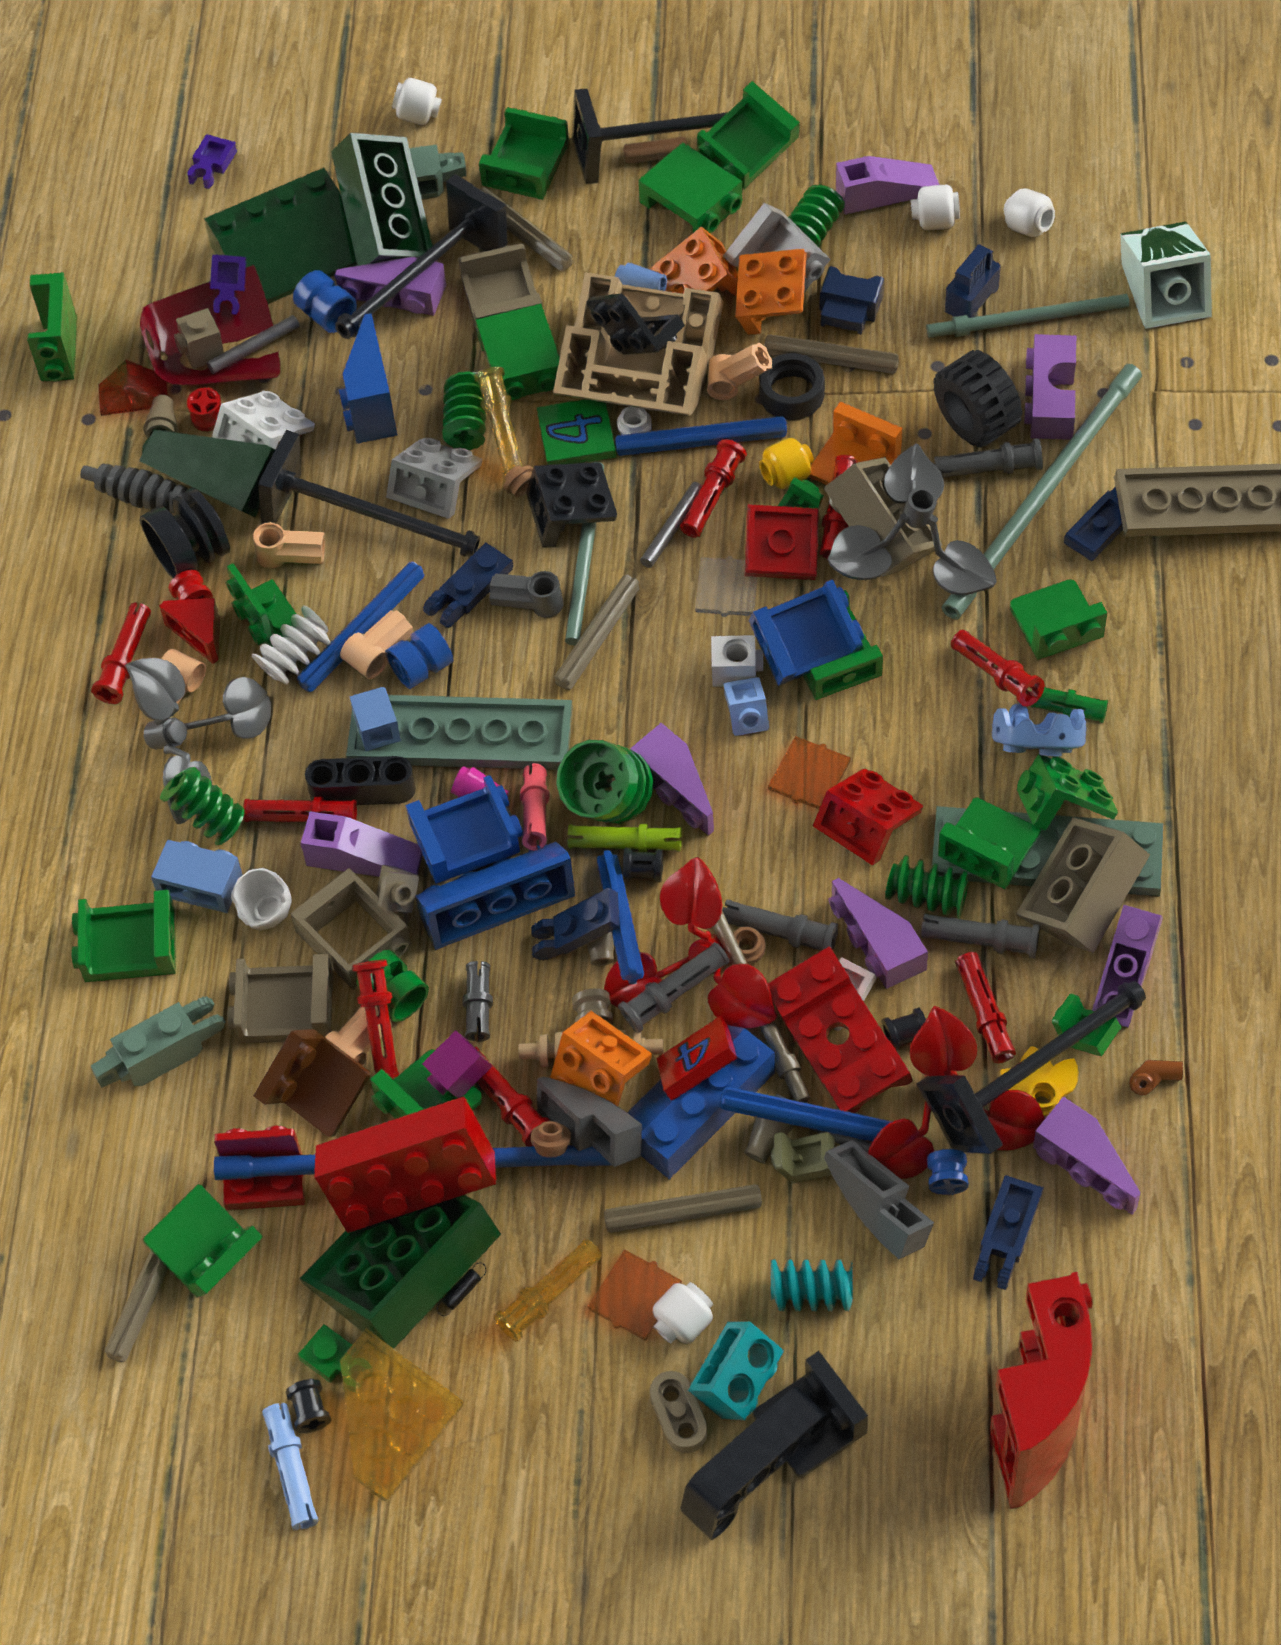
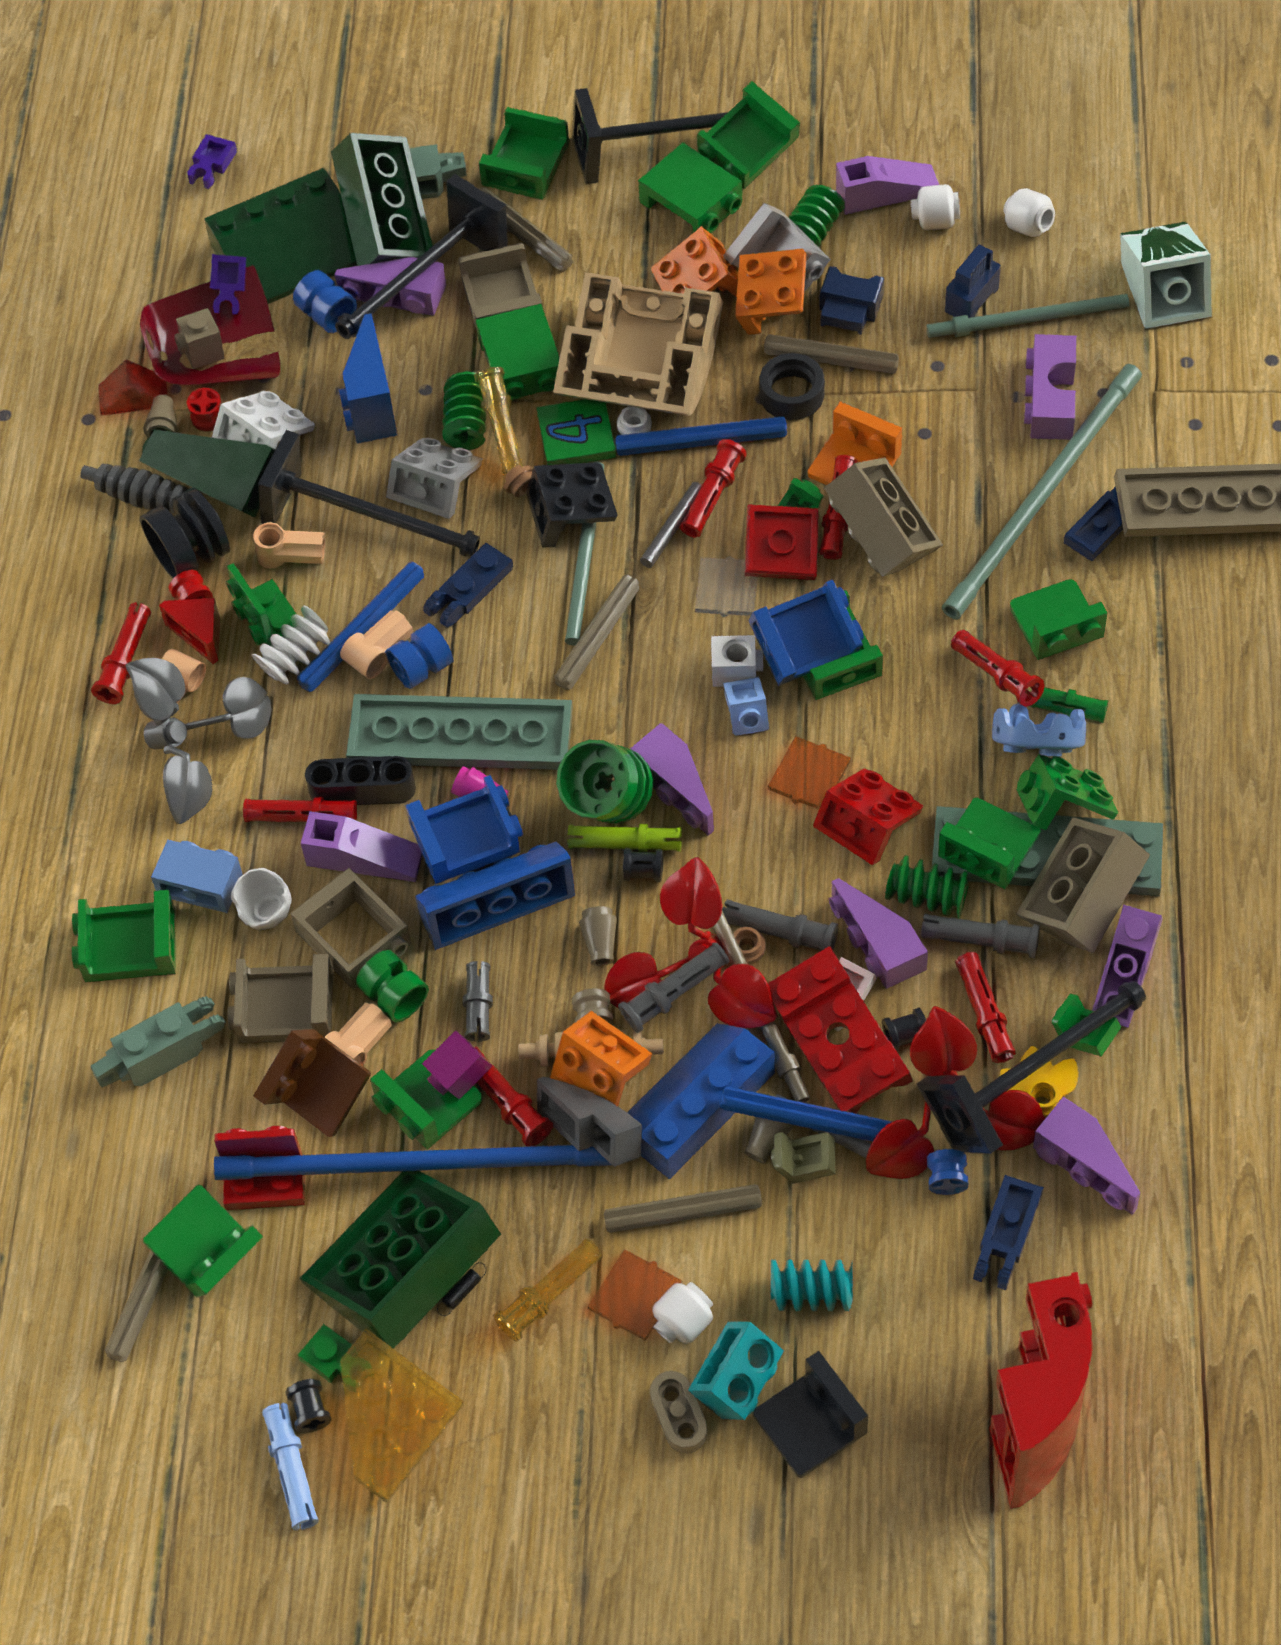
(55, 348): green panel -> none
(205, 802): green piece -> none
(253, 344): flat silver bar -> none
(375, 718): medium blue panel -> none
(378, 997): red pin -> none
(396, 889): dark tan bracket -> none
(405, 1164): red brick -> none
(416, 101): white head -> none
(528, 592): dark grey piece -> none
(534, 800): coral pin -> none
(550, 1139): medium nougat plate -> none
(576, 925): dark blue hinge -> none
(624, 936): blue axle -> none
(628, 330): black bracket -> none
(641, 277): medium blue cone -> none
(650, 150): medium nougat axle -> none
(696, 1058): red tile -> none
(730, 371): light nougat piece -> none
(748, 1460): black beam -> none
(786, 461): yellow head -> none
(879, 1199): dark grey slope -> none
(919, 484): dark grey plant -> none
(977, 398): black tyre -> none
(1006, 458): dark grey pin -> none
(1152, 1073): dark orange arm -> none

